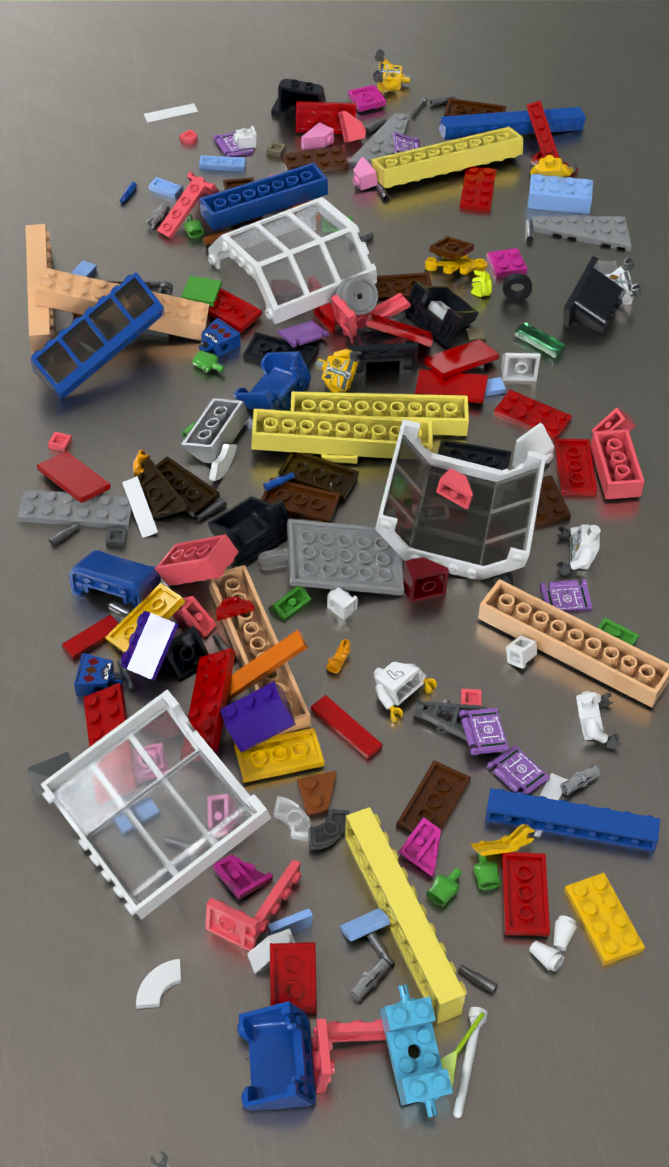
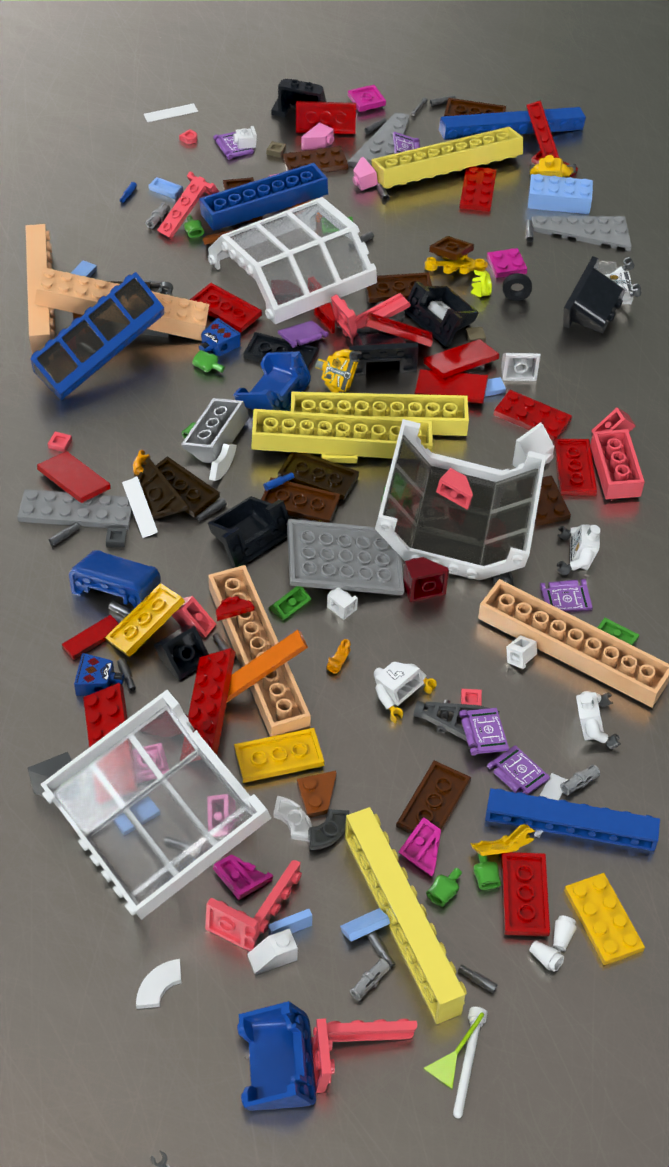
(148, 645): slope -> none
(197, 560): coral brick -> none
(202, 290): bright green tile -> none
(222, 163): light blue tile -> none
(258, 716): dark purple slope -> none
(273, 558): clear tile -> none
(293, 975): red tile -> none
(346, 727): red tile -> none
(351, 127): coral slope -> none
(358, 294): light grey wheel -> none
(389, 75): torso -> none
(411, 1024): medium azure brick -> none
(475, 454): black tile -> none
(540, 339): clear green plate -> none

